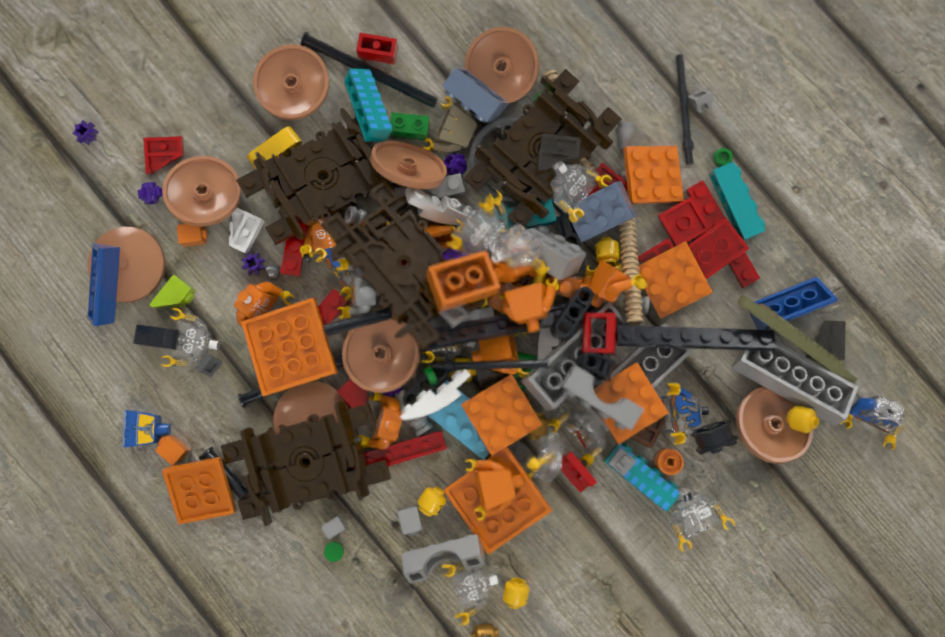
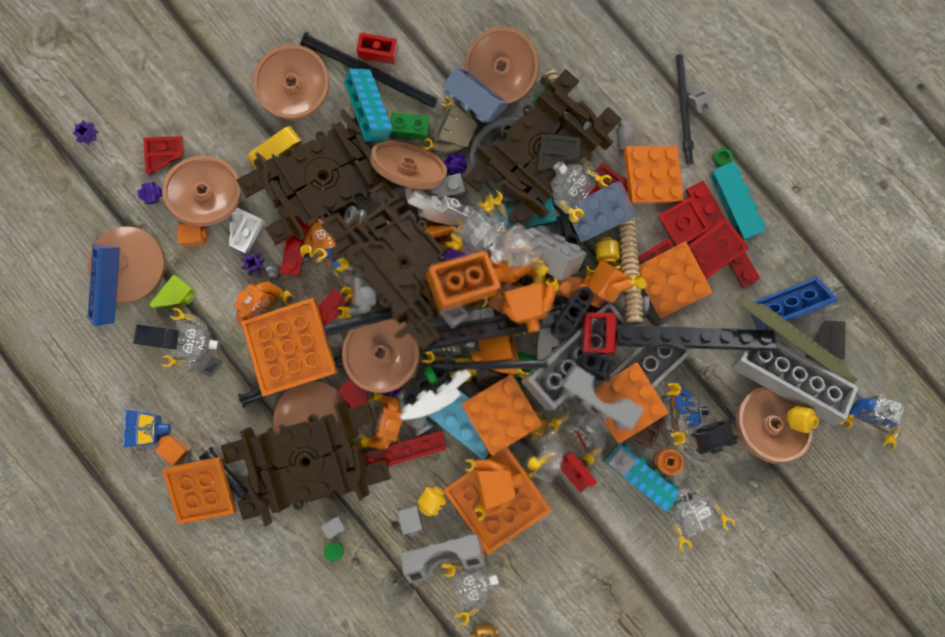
(516, 593): yellow head -> none

